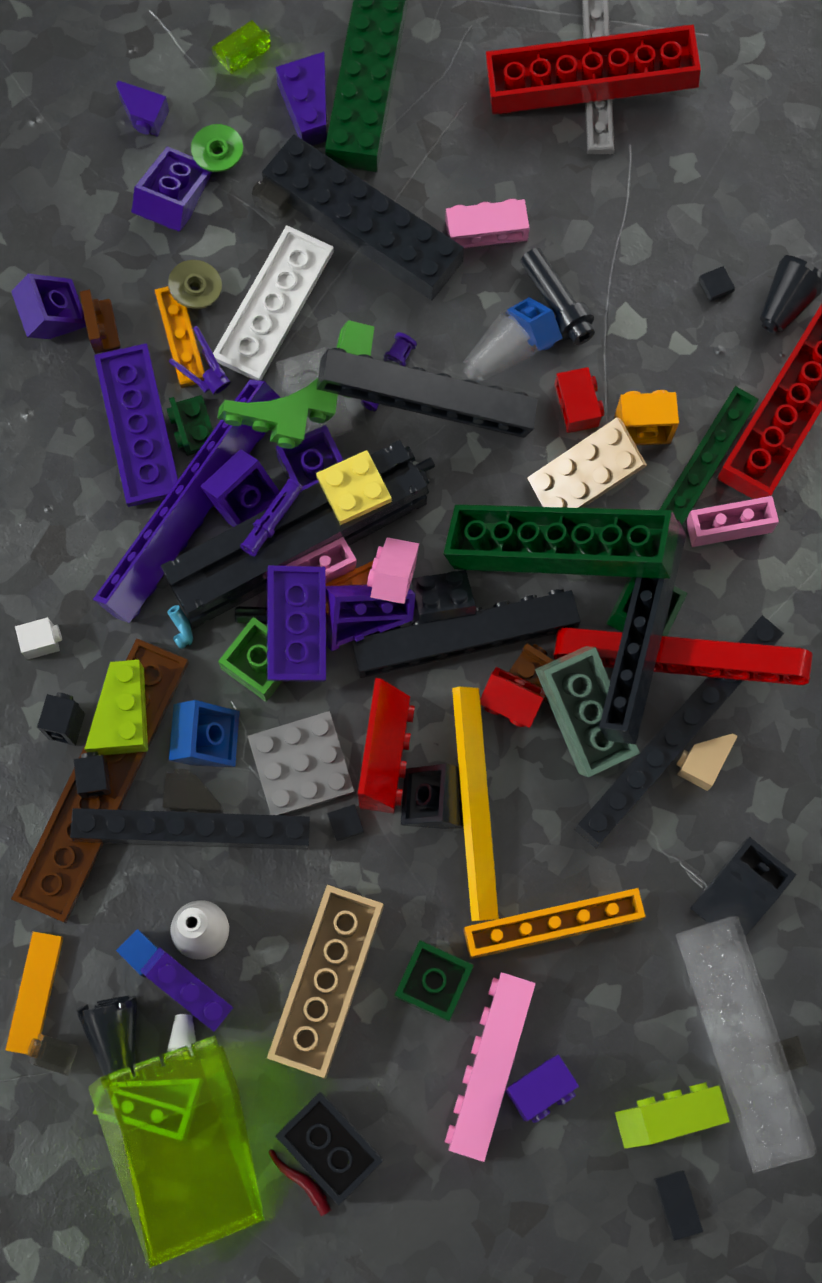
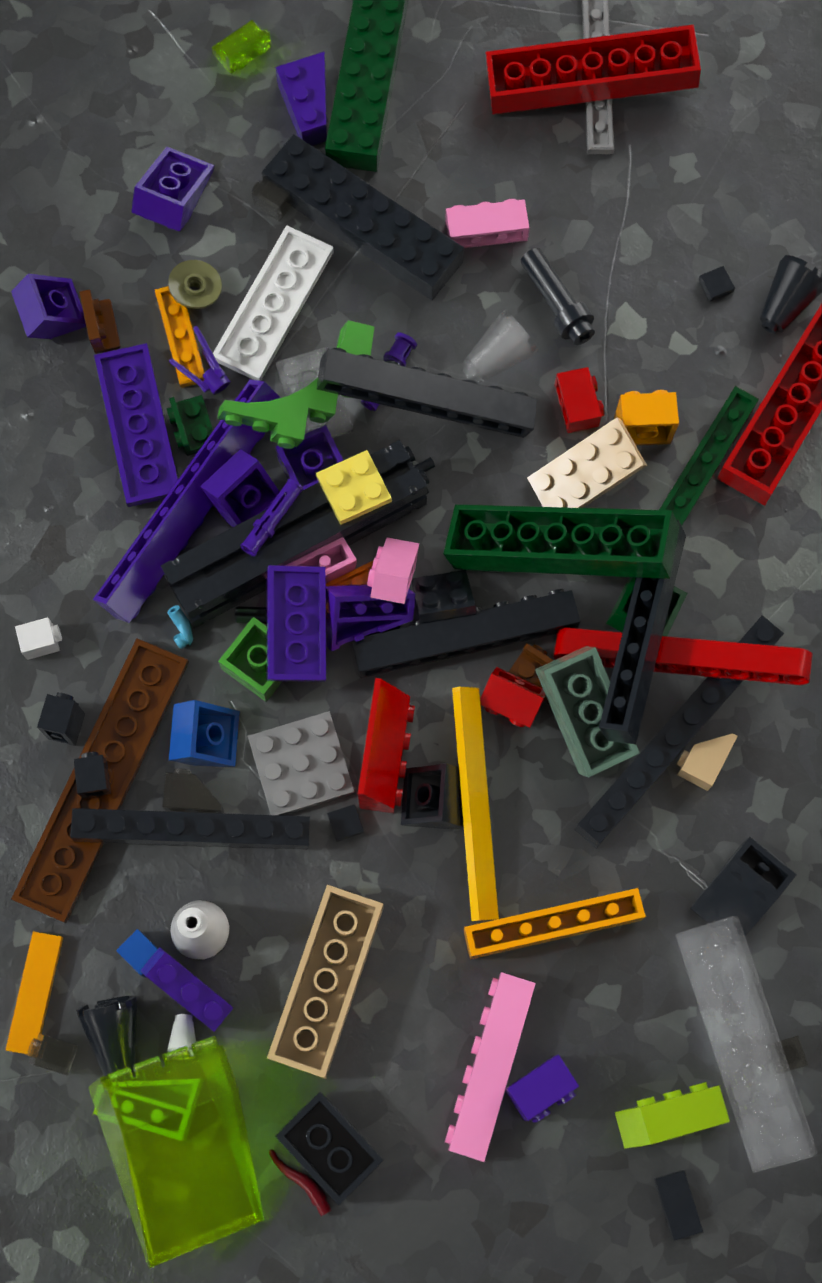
(121, 712): lime wedge -> none
(144, 108): dark purple slope -> none
(213, 139): bright green dish -> none
(433, 981): dark green brick -> none
(537, 322): blue slope -> none
(732, 521): bright pink brick -> none

